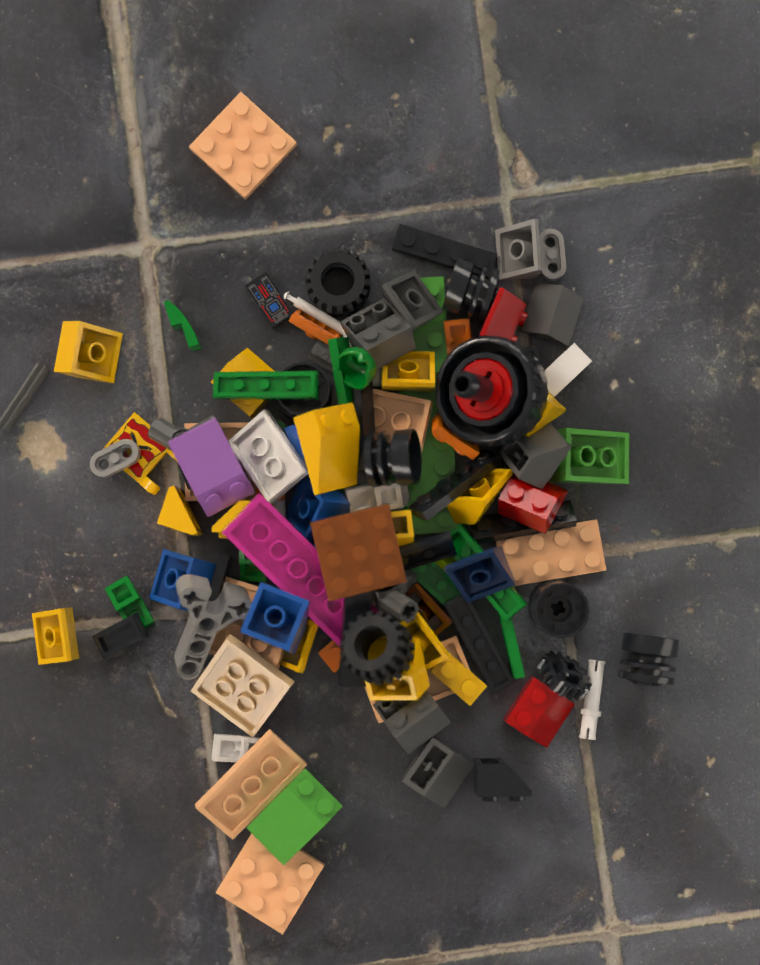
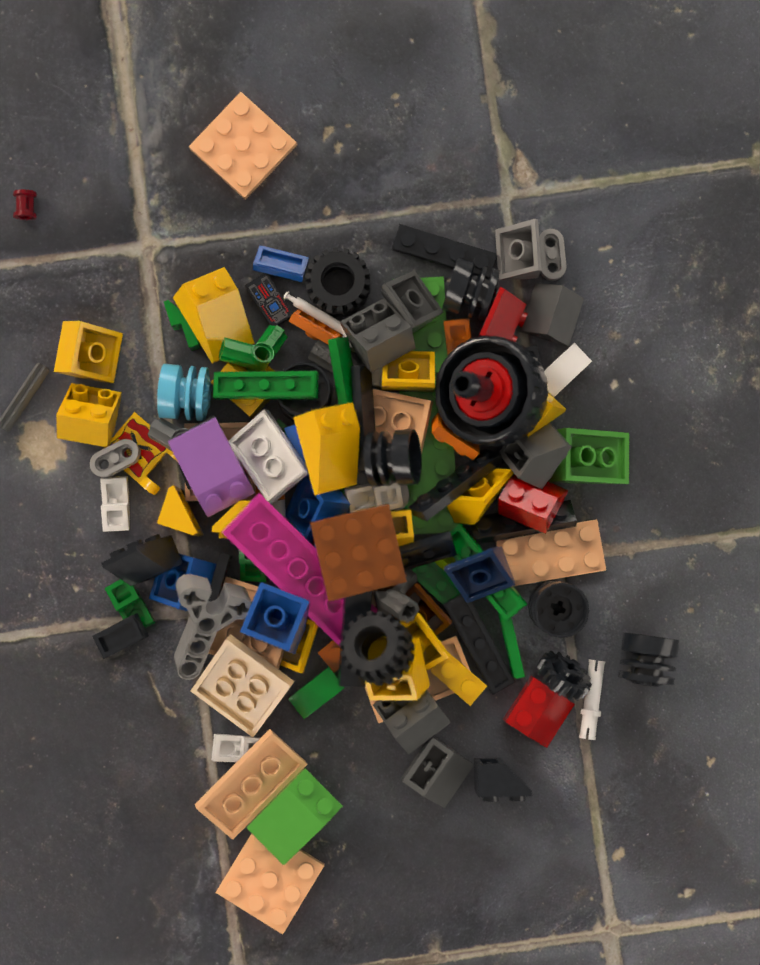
(24, 204): none -> dark red bush
(55, 636): yellow slope -> none
(88, 415): none -> yellow slope
(115, 503): none -> white slope
(144, 560): none -> black slope
(183, 392): none -> medium azure wheel
(214, 311): none -> yellow slope
(247, 354): none -> green piece
(280, 263): none -> blue tile
(316, 693): none -> green slope
(357, 366): green hair -> none

